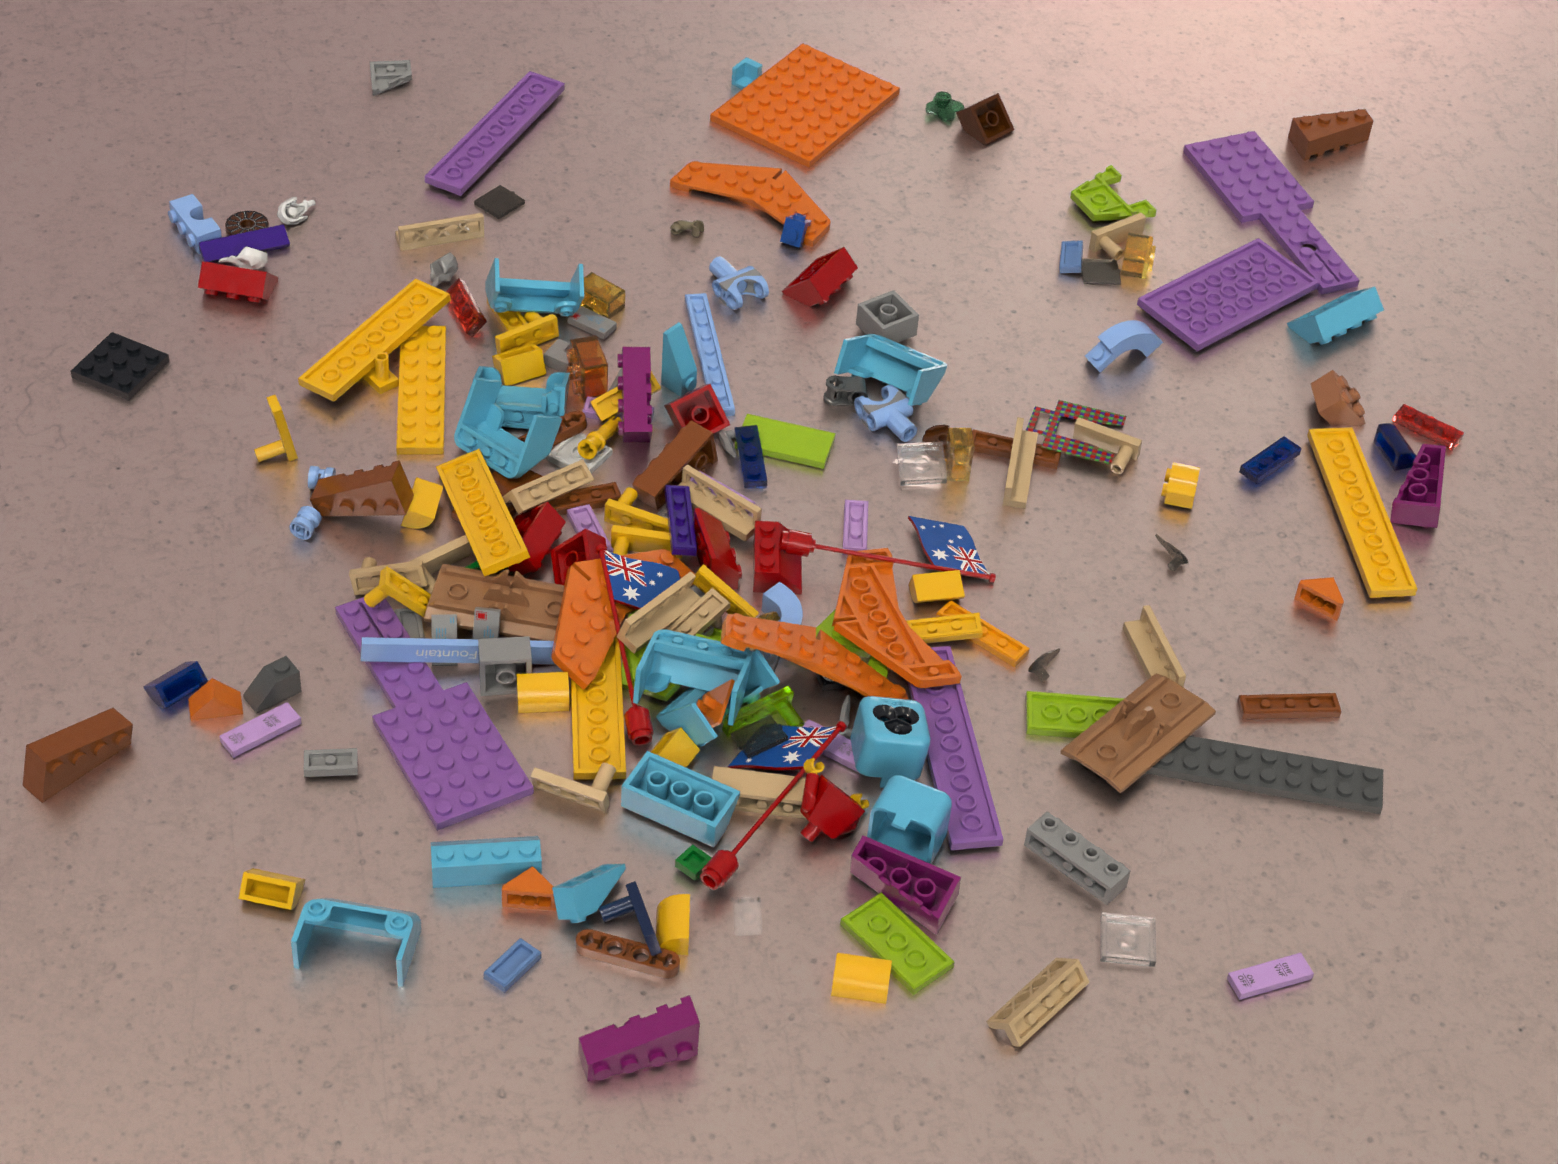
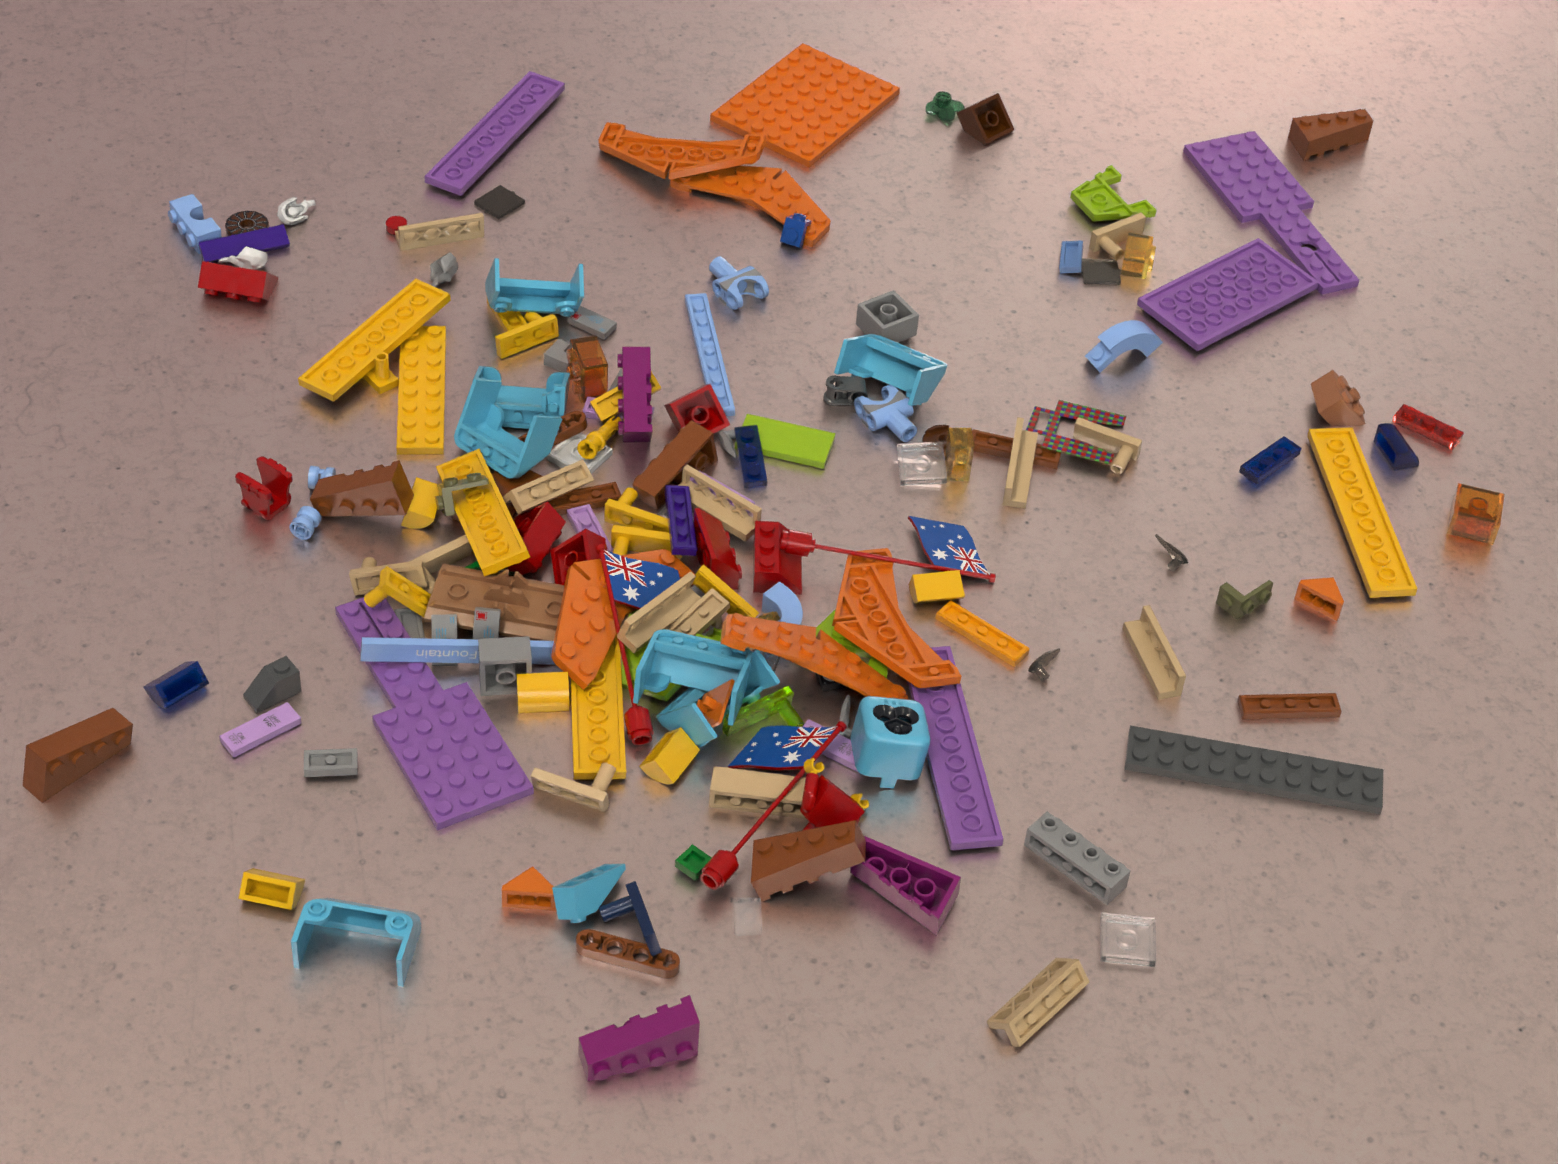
(120, 366): black plate -> none
(215, 701): orange slope -> none
(274, 488): none -> red piece
(282, 446): yellow piece -> none
(389, 74): light grey wing -> none
(393, 222): none -> red tile
(445, 500): none -> olive bracket
(466, 307): clear red plate -> none
(483, 860): medium azure slope -> none
(512, 965): medium blue tile -> none
(520, 364): yellow brick -> none
(602, 296): clear yellow brick -> none
(673, 923): yellow brick -> none
(678, 155): none -> orange wing
(678, 364): medium azure slope -> none
(679, 798): medium azure slope -> none
(682, 225): dark tan arm -> none
(745, 72): medium azure panel -> none
(759, 736): clear smoke piece -> none
(804, 856): none -> dark orange wedge
(822, 278): red slope -> none
(855, 525): lavender tile -> none
(861, 978): yellow brick -> none
(894, 937): lime tile -> none
(911, 817): medium azure piece -> none
(947, 627): yellow tile -> none
(1064, 713): lime tile -> none
(1139, 731): medium nougat hinge -> none
(1181, 485): yellow brick -> none
(1238, 604): none -> olive bracket
(1270, 976): lavender tile -> none
(1337, 316): medium azure slope -> none
(1421, 493): magenta wedge -> none
(1475, 513): none -> clear orange brick

